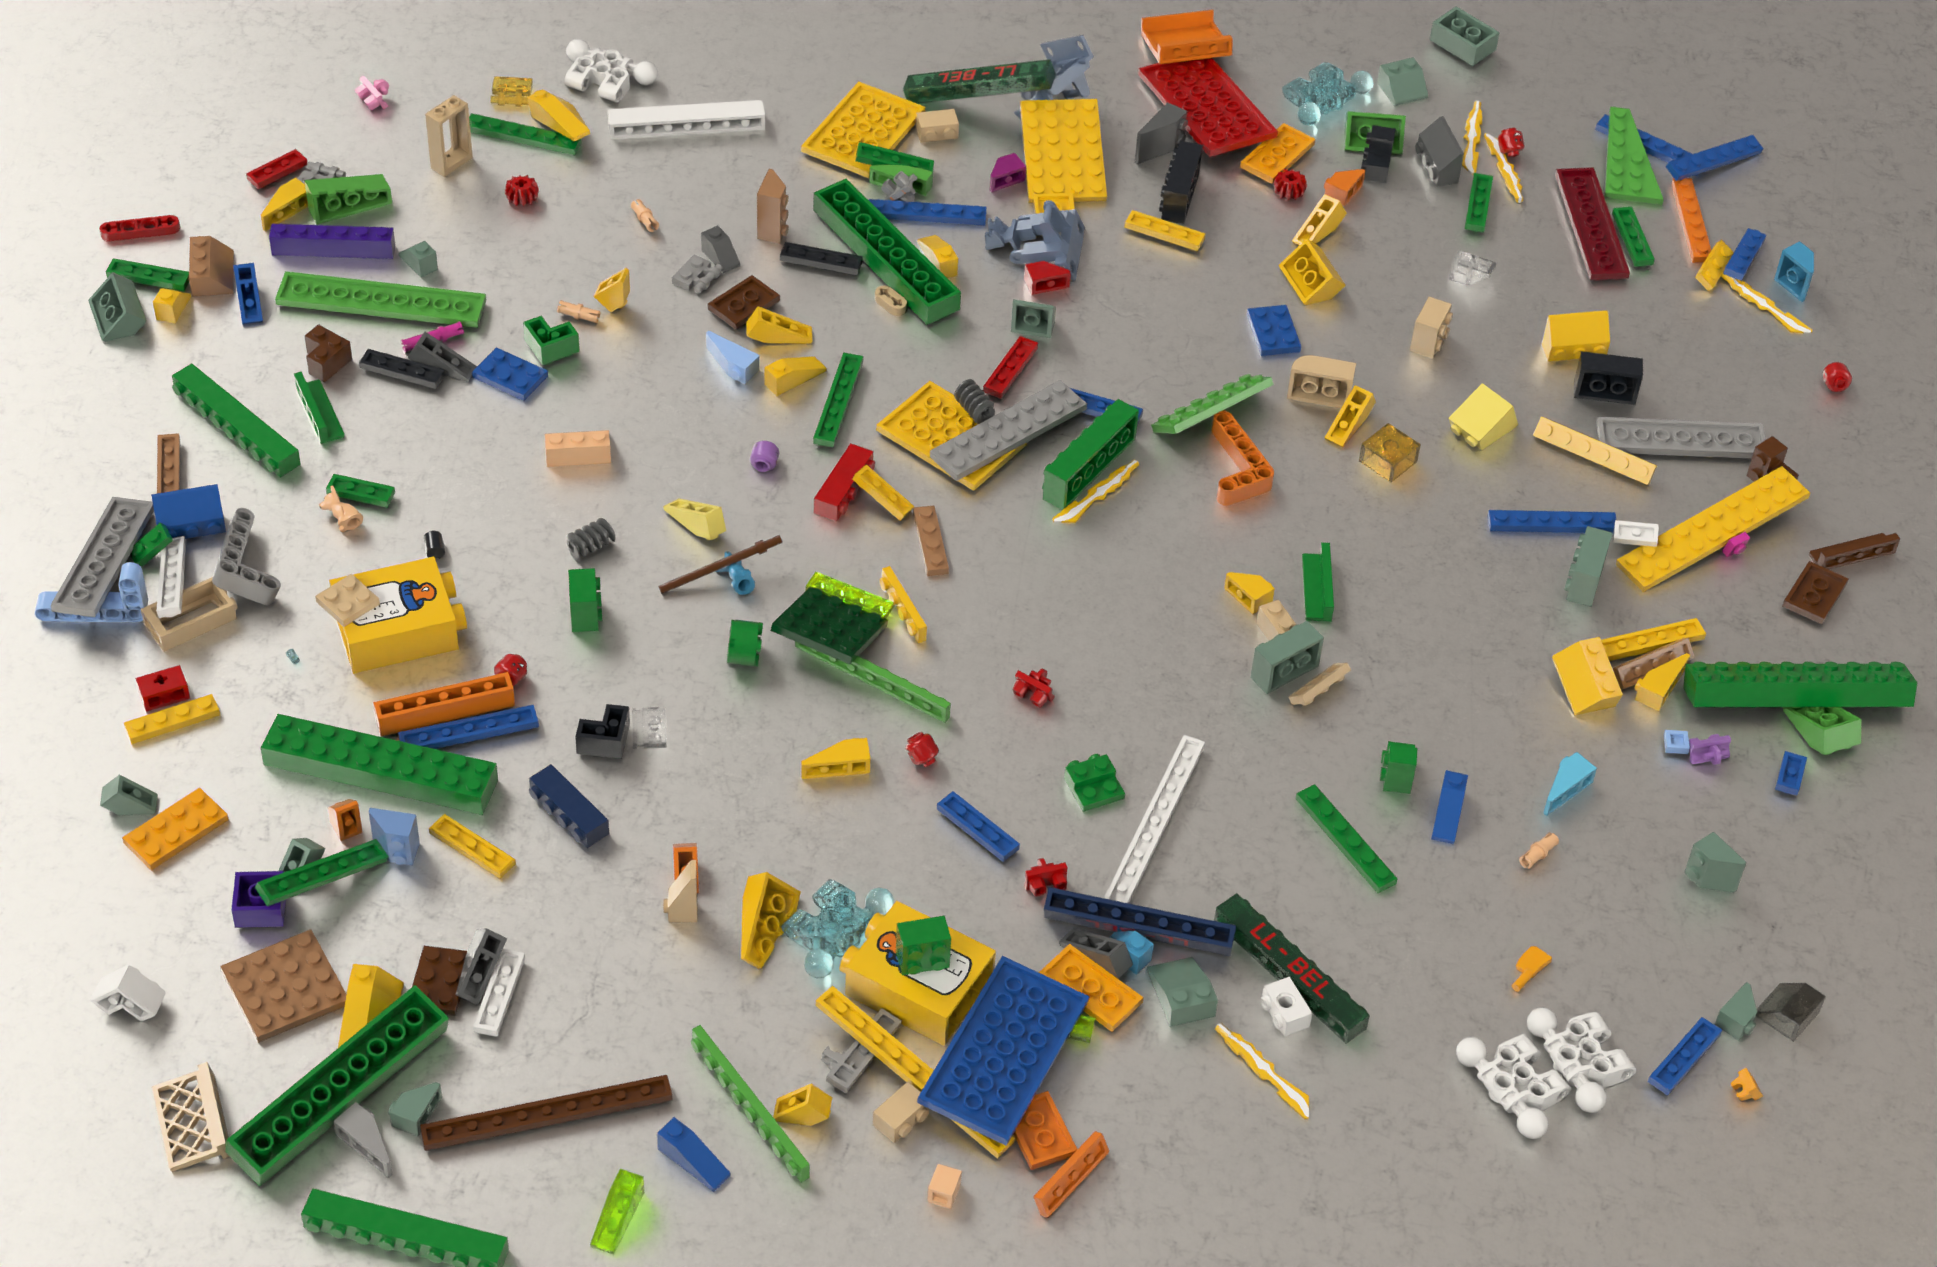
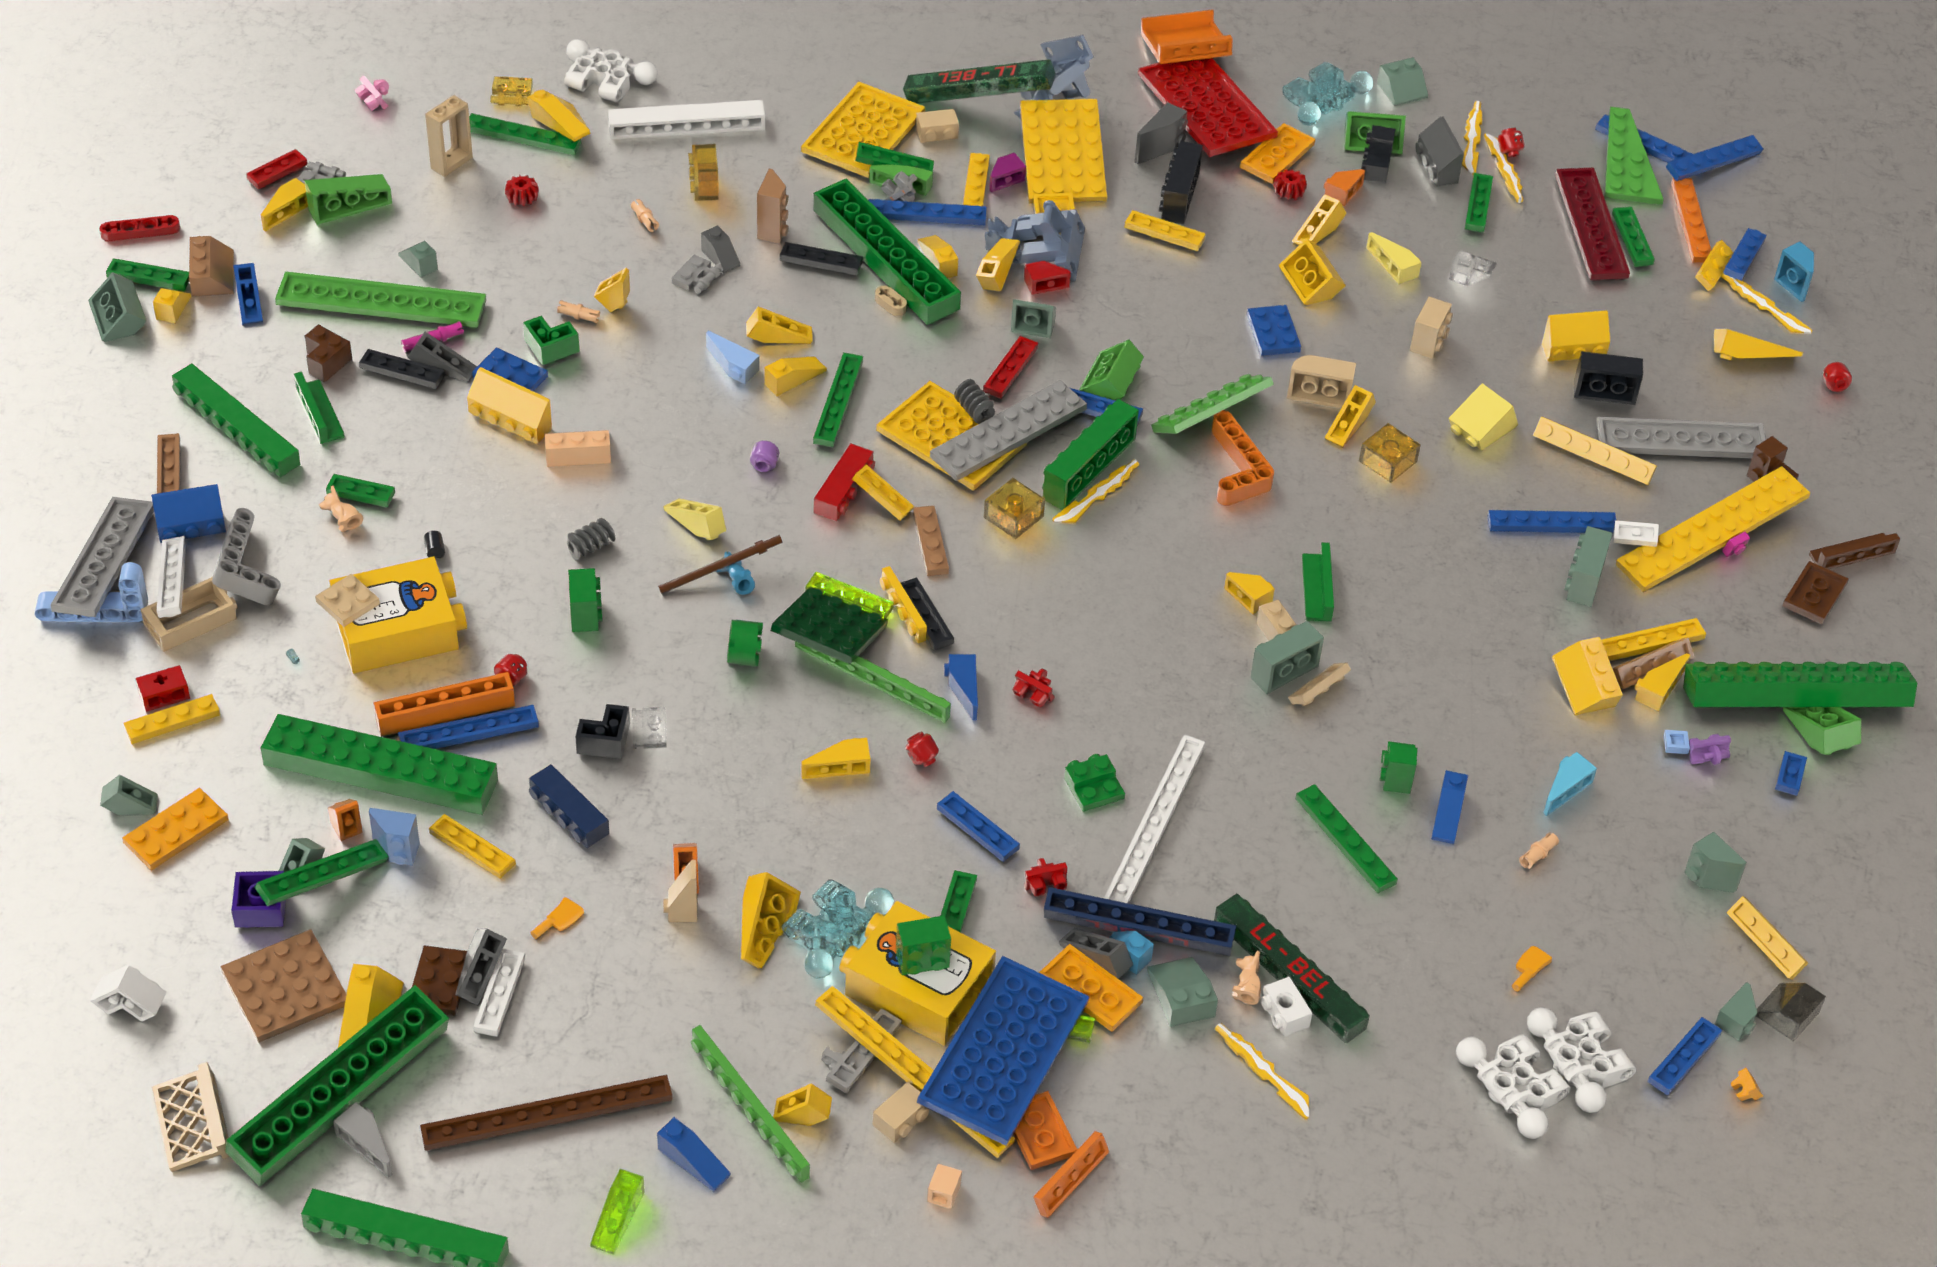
(151, 544): green plate -> none
(332, 241): dark purple brick -> none
(415, 1108): sand green slope -> none
(509, 406): none -> yellow slope
(561, 917): none -> light orange piece
(704, 172): none -> clear yellow brick
(741, 301): reddish brown plate -> none
(937, 631): none -> black plate
(958, 899): none -> green plate
(963, 681): none -> blue slope
(976, 179): none -> yellow plate
(996, 264): none -> yellow slope
(1014, 508): none -> clear yellow brick
(1113, 371): none -> bright green slope
(1249, 986): none -> light nougat animal
(1394, 258): none -> light yellow slope
(1464, 36): sand green brick -> none
(1738, 345): none -> yellow wedge
(1767, 938): none -> yellow plate

